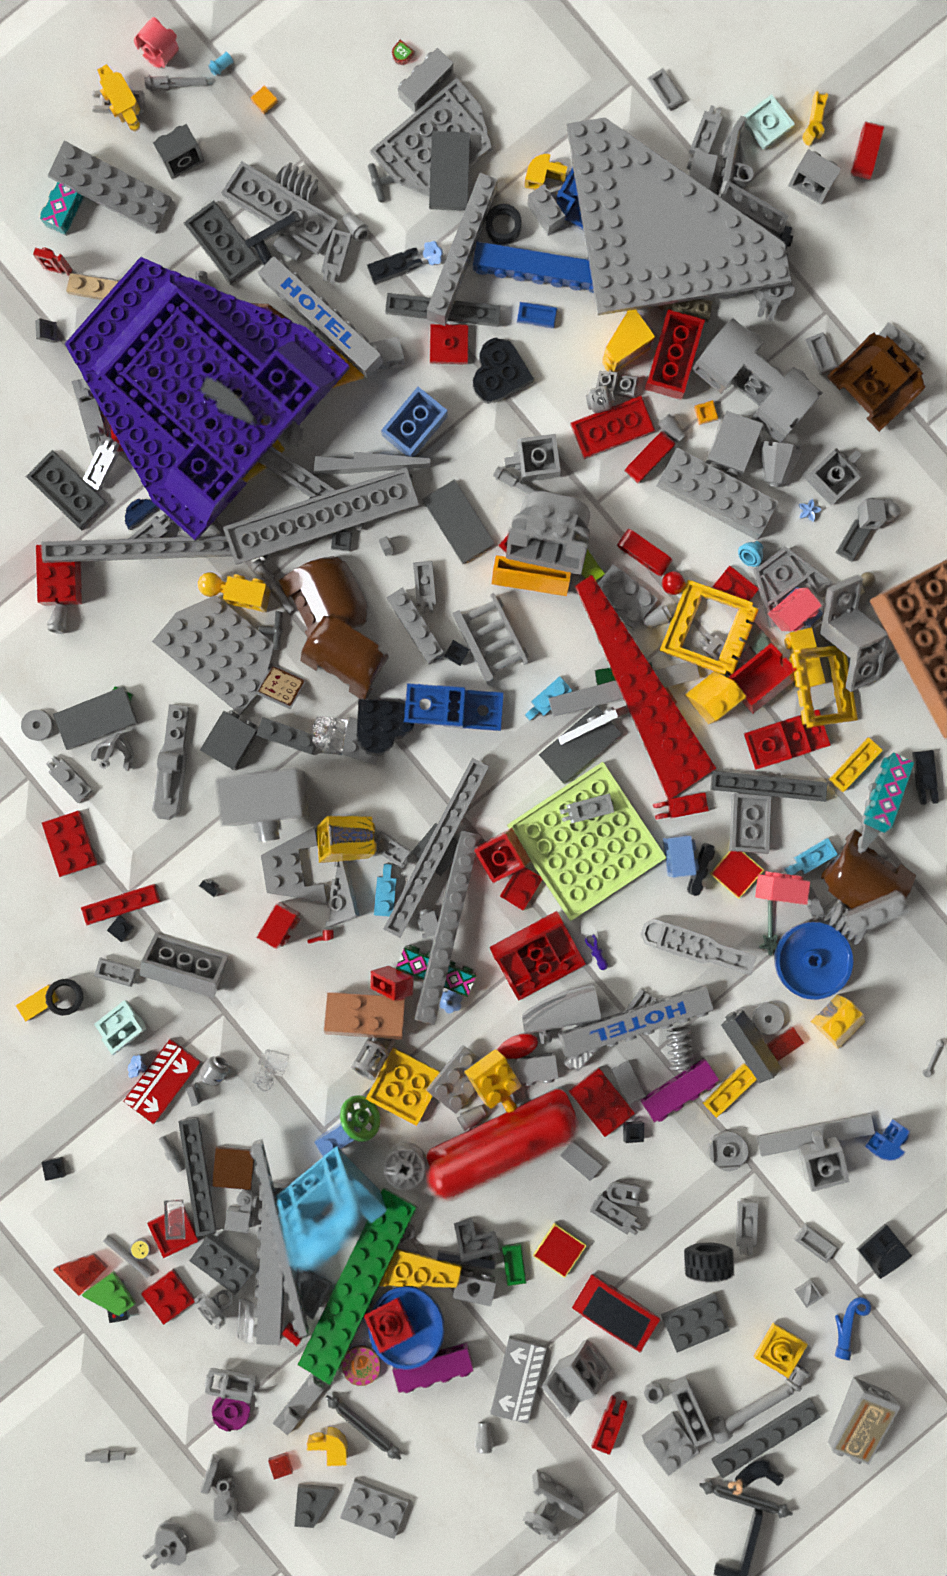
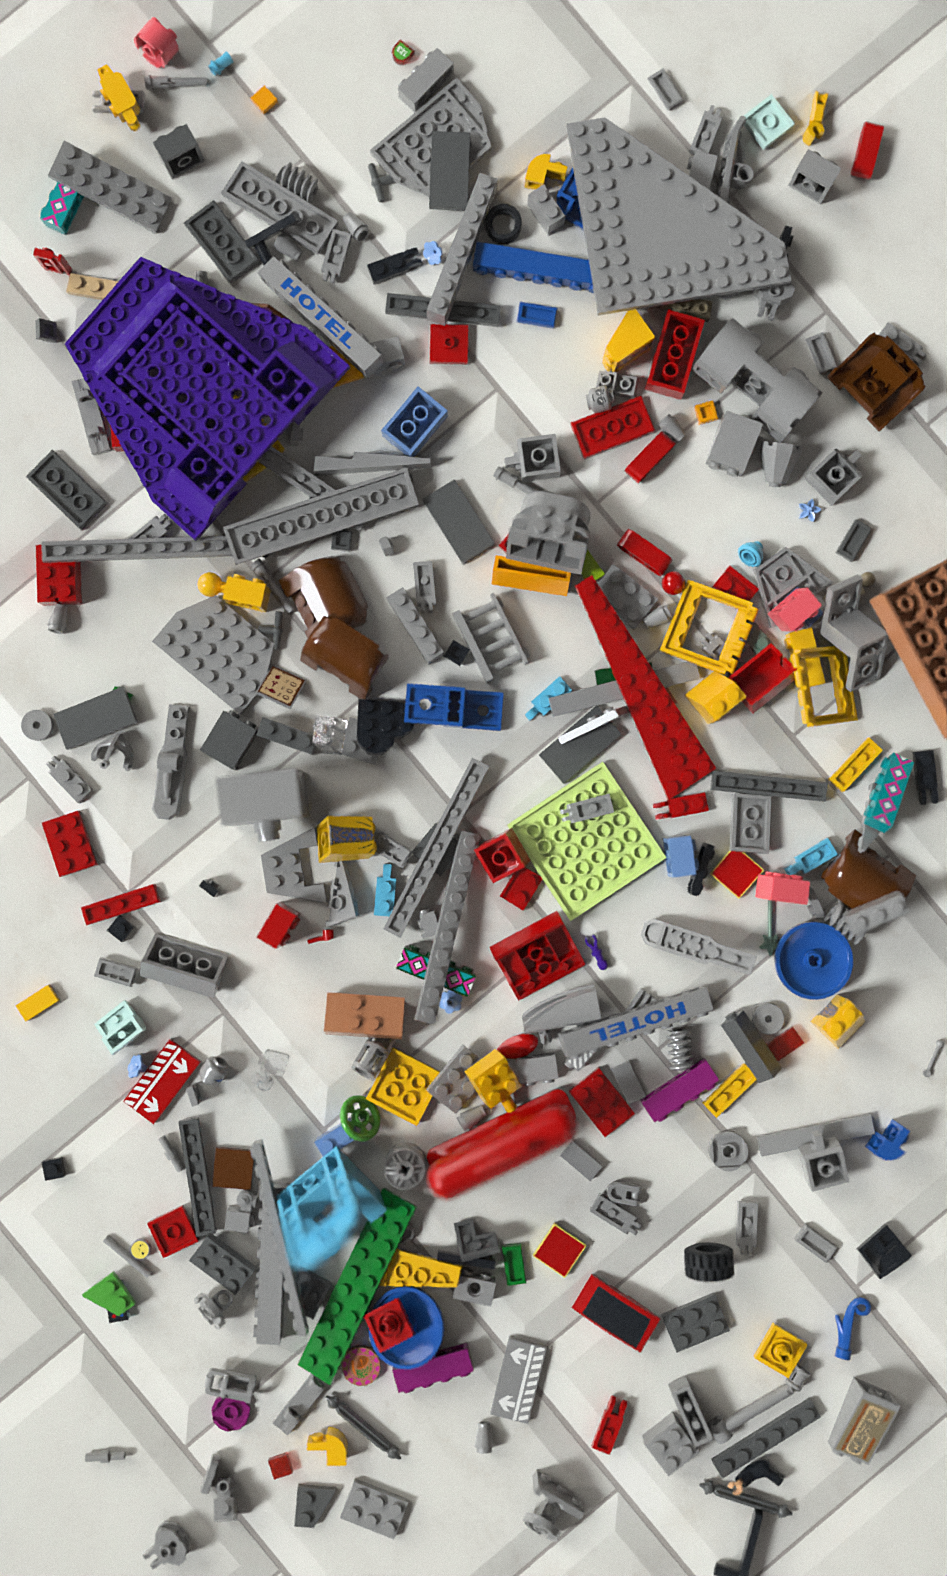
(64, 982): black tyre -> none
(81, 1272): clear red wing -> none
(102, 464): hinge -> none
(138, 511): dark blue tile -> none
(168, 1296): red plate -> none
(174, 1219): clear tile -> none
(227, 401): dark grey slope -> none
(246, 1321): clear tile -> none
(291, 1335): red tile -> none
(392, 983): red brick -> none
(500, 371): black plate -> none
(576, 1378): light grey bracket -> none
(633, 1132): black plate -> none
(653, 1393): light grey tile -> none
(717, 494): light grey brick -> none
(753, 207): light grey plate -> none
(784, 741): red slope -> none
(808, 1293): light grey tile -> none
(875, 512): light grey brick -> none

